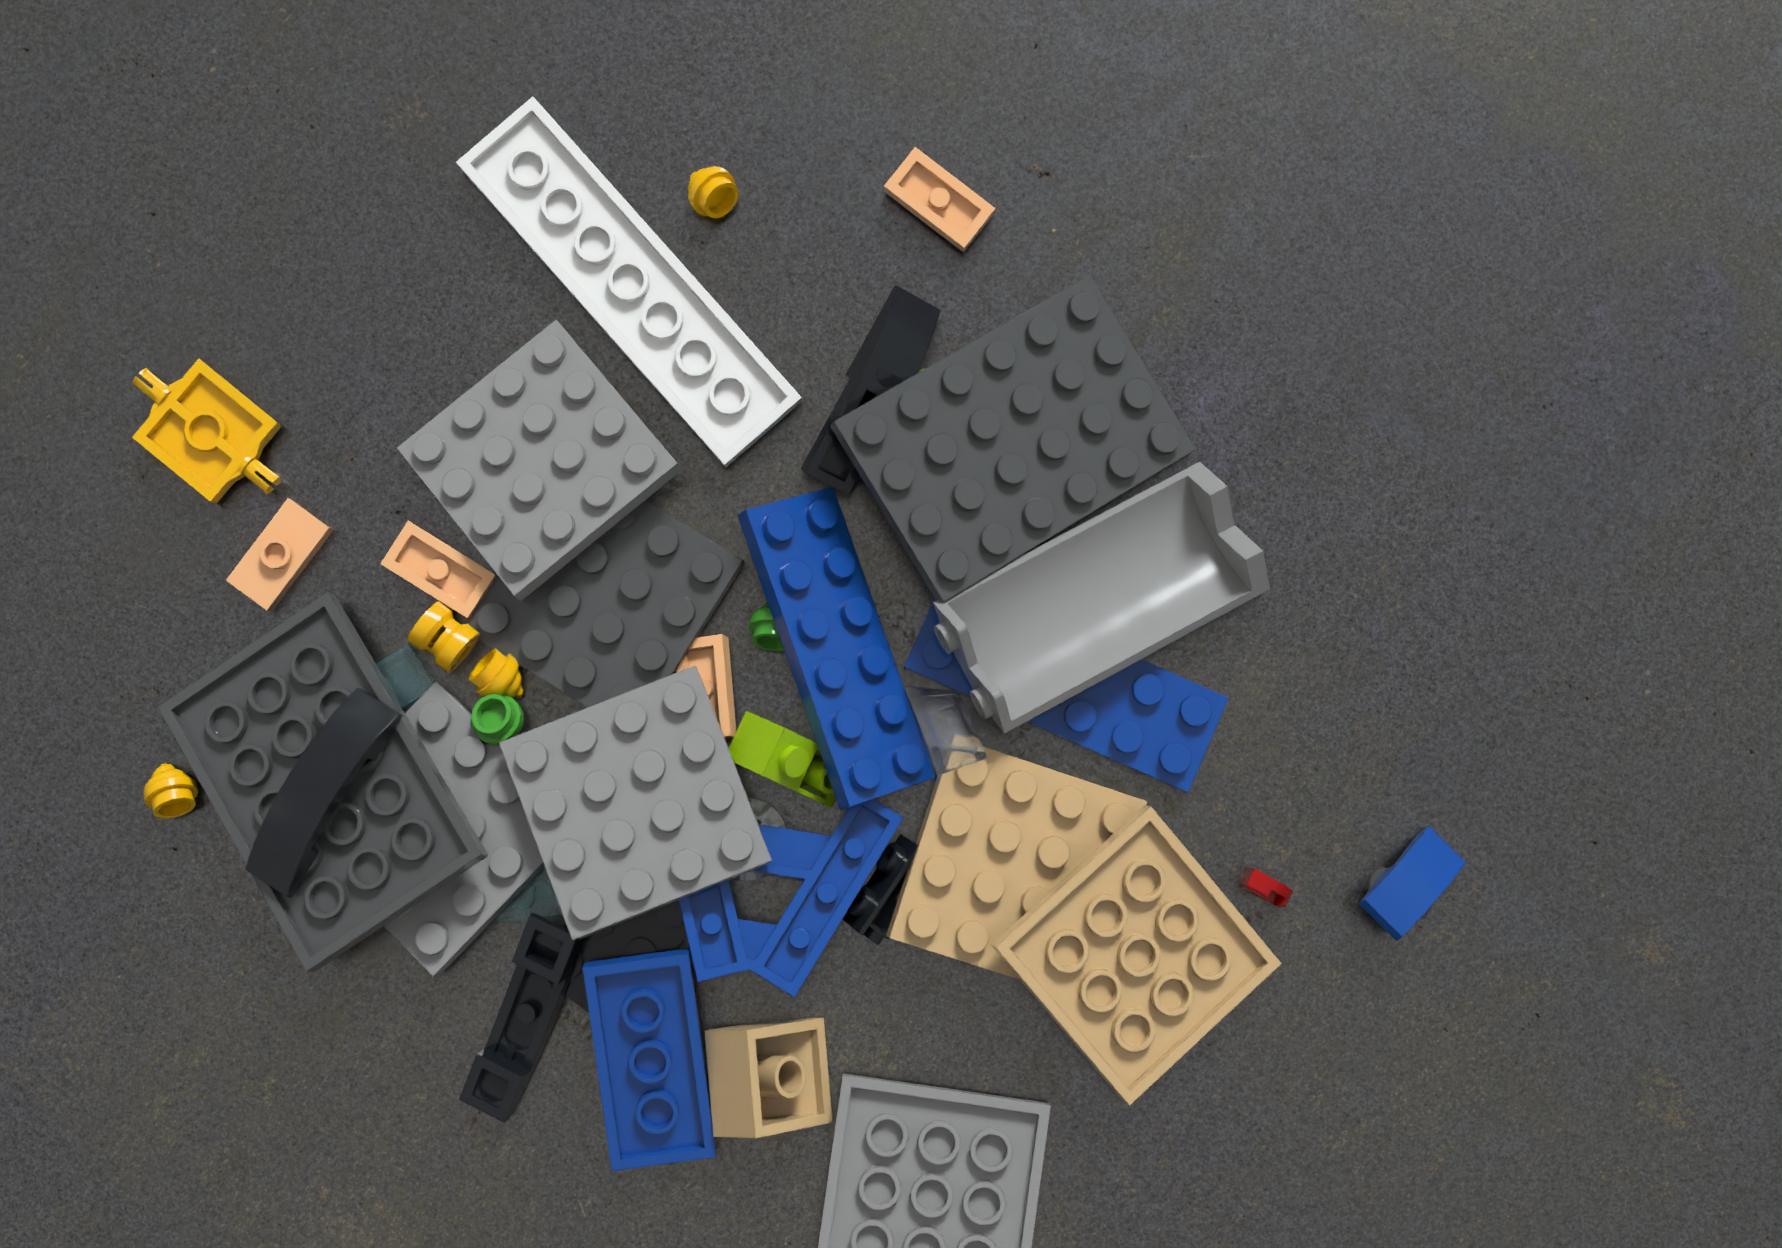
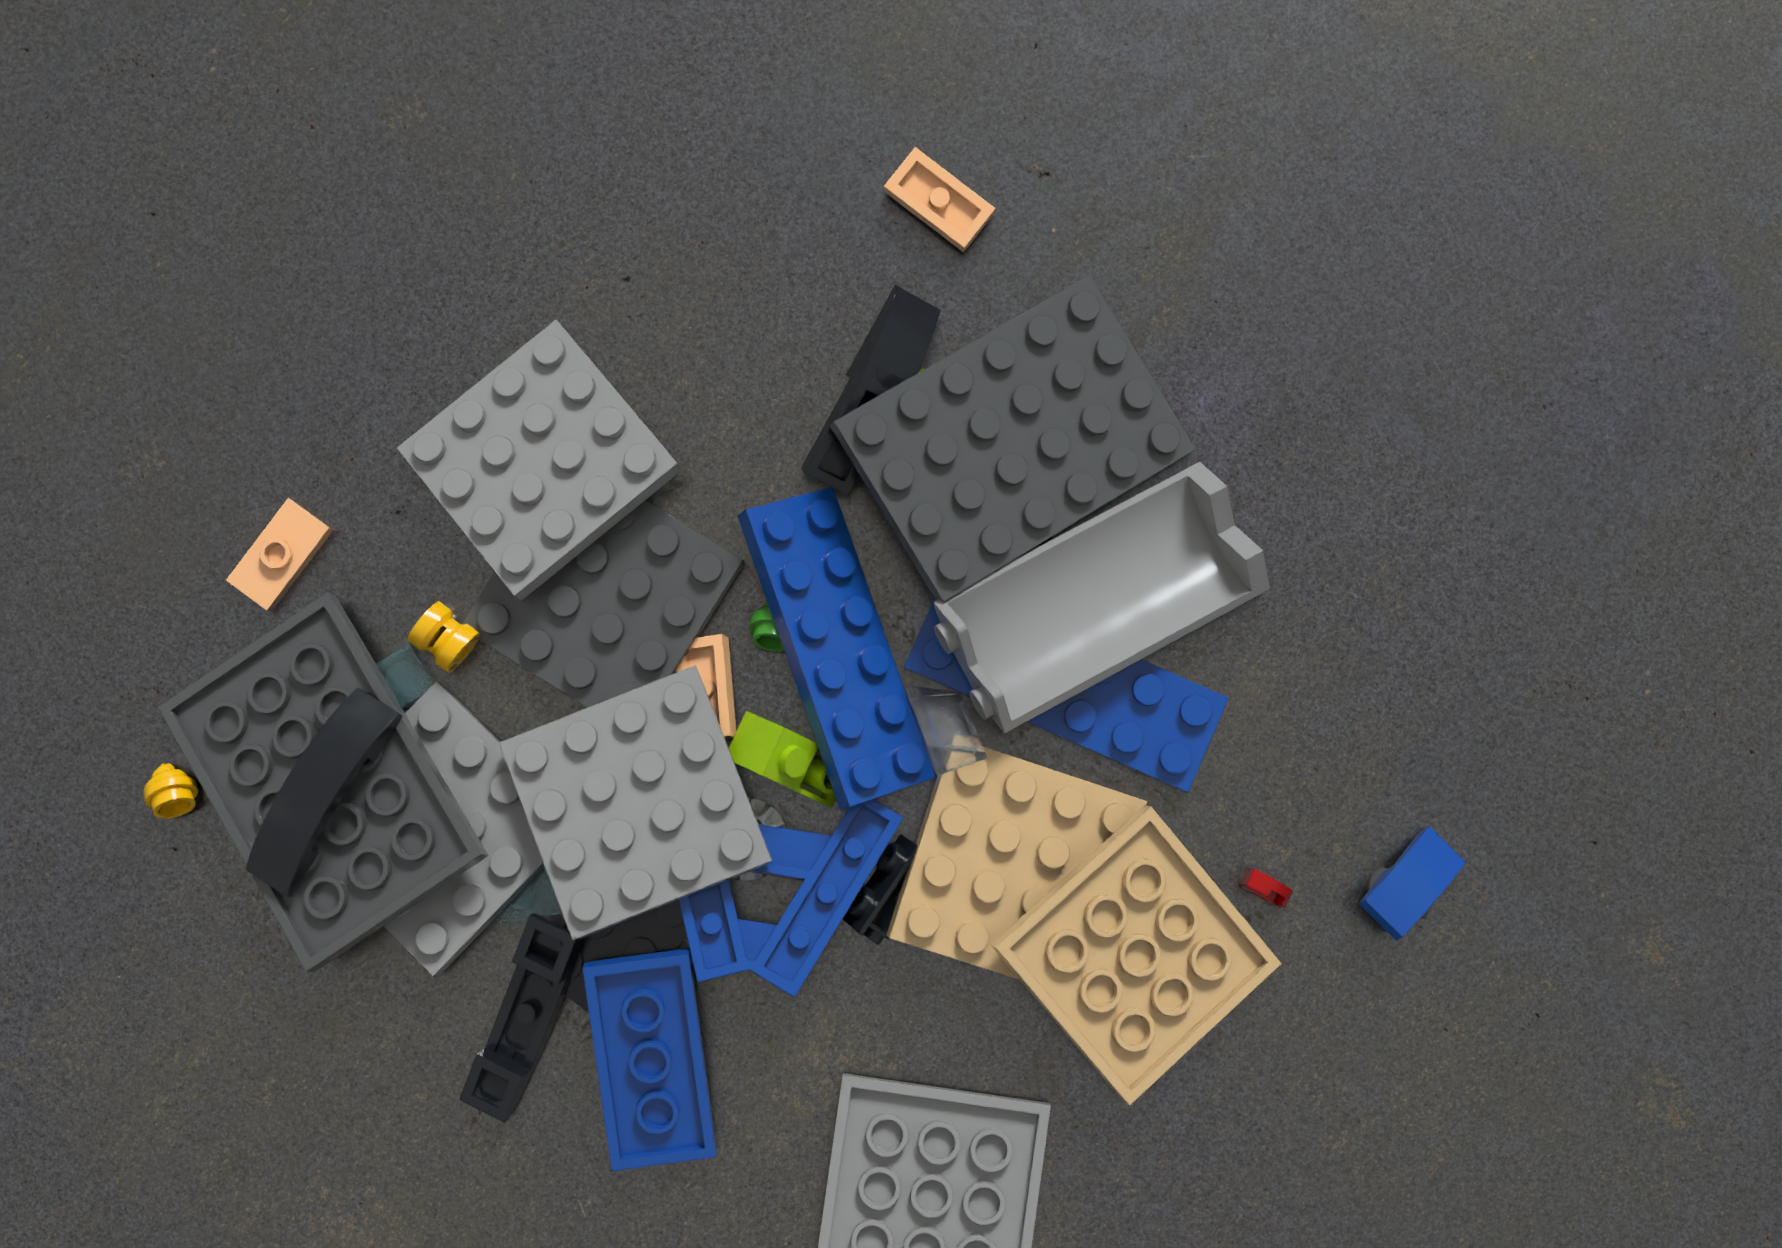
(206, 431): yellow plate -> none
(438, 569): light nougat plate -> none
(496, 718): bright green plate -> none
(497, 675): yellow plate -> none
(629, 282): white plate -> none
(712, 192): yellow plate -> none
(768, 1077): tan slope -> none

